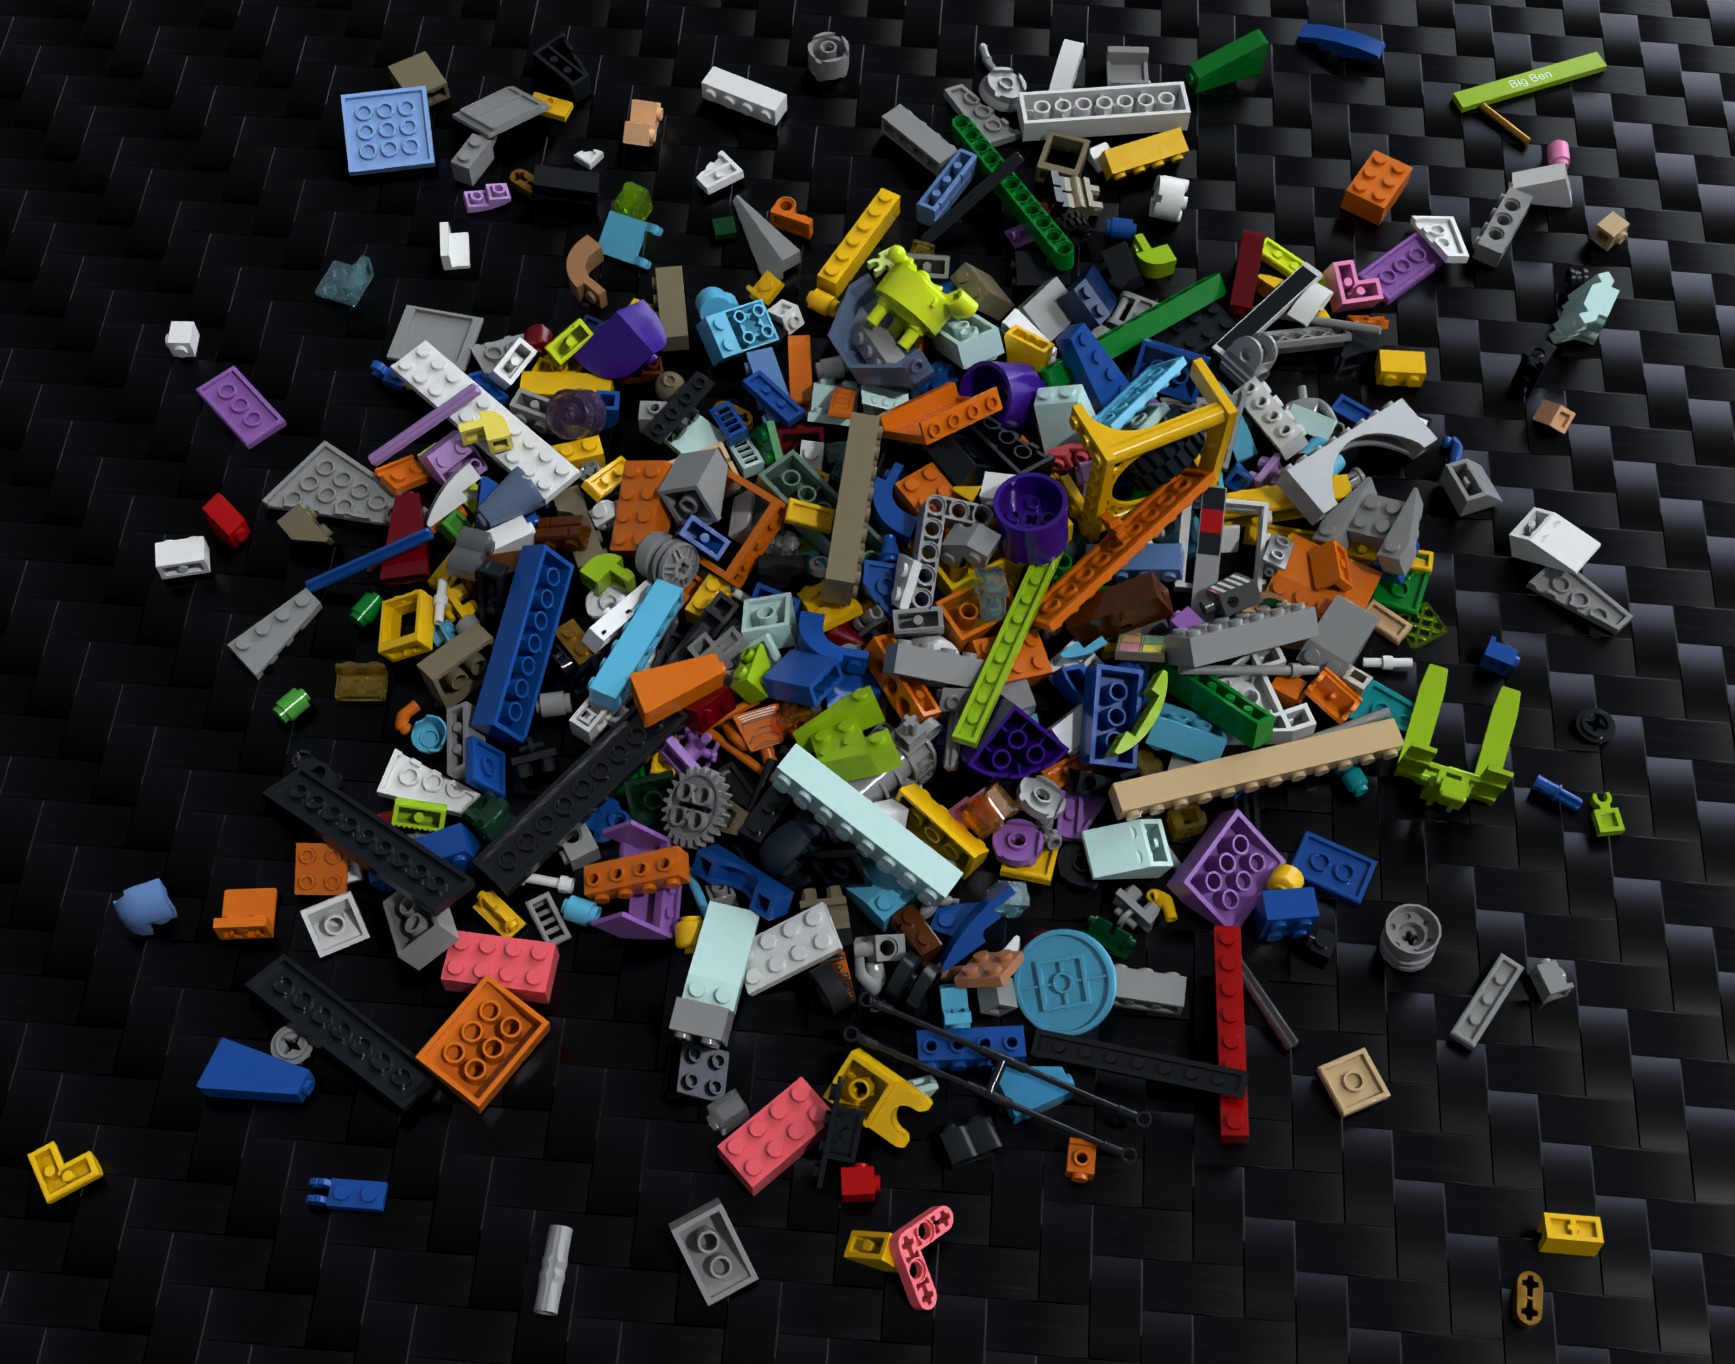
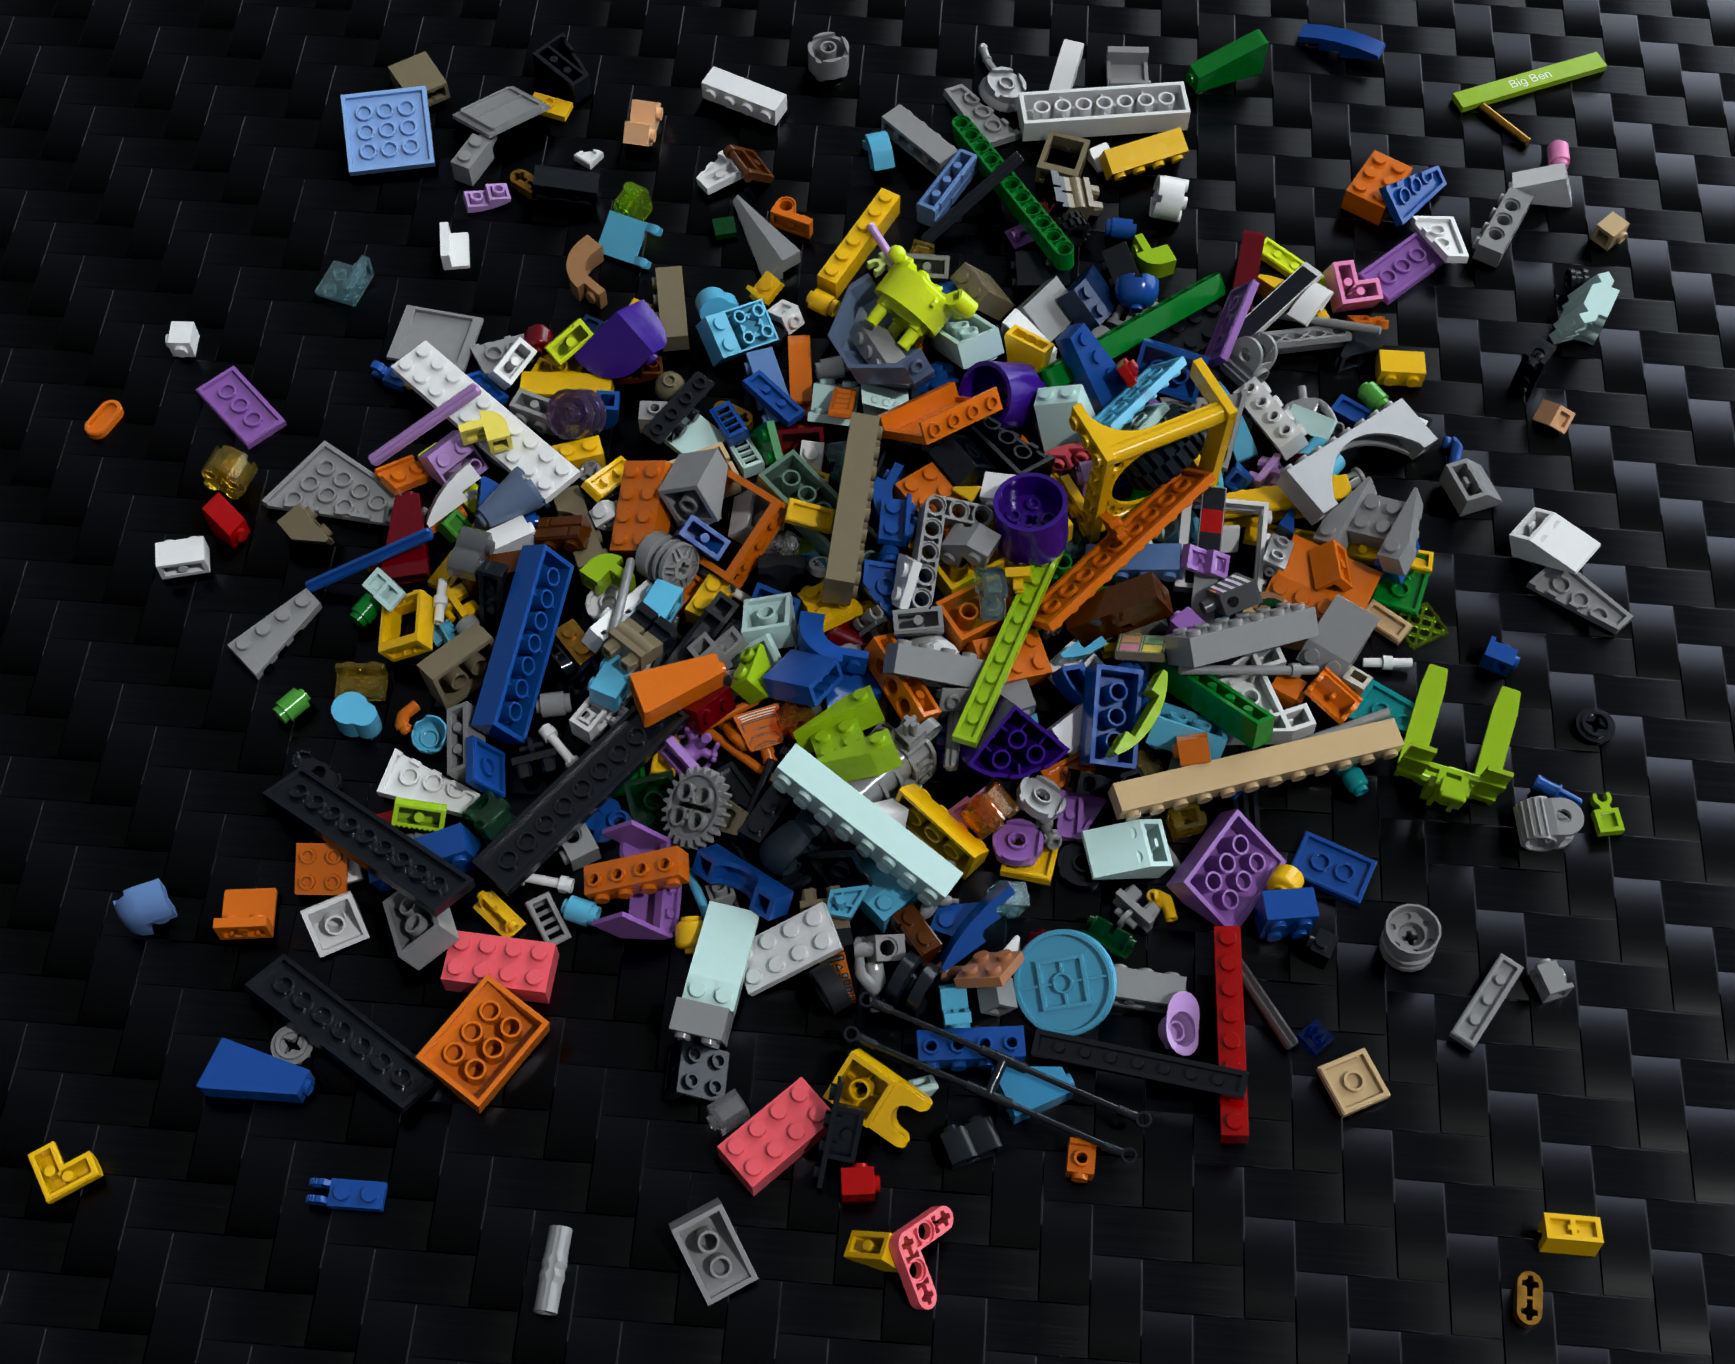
(104, 419): none -> orange tile
(228, 471): none -> clear yellow brick
(356, 716): none -> medium azure piece
(384, 589): none -> light aqua slope
(549, 735): none -> white bar
(623, 592): none -> light grey bar
(640, 639): none -> dark tan hips
(748, 164): none -> reddish brown plate
(845, 901): none -> medium azure piece
(879, 150): none -> medium azure brick
(879, 240): none -> lavender bar
(894, 521): none -> blue bracket
(1018, 577): none -> yellow tile
(1128, 371): none -> red hinge
(1136, 292): none -> blue cylinder
(1181, 1024): none -> lavender piece
(1192, 749): none -> orange brick
(1204, 562): none -> medium lavender slope
(1230, 323): none -> medium lavender tile
(1286, 525): none -> blue slope
(1315, 1037): none -> clear blue tile
(1372, 396): none -> bright green brick
(1412, 193): none -> blue wing
(1543, 826): none -> light grey piece

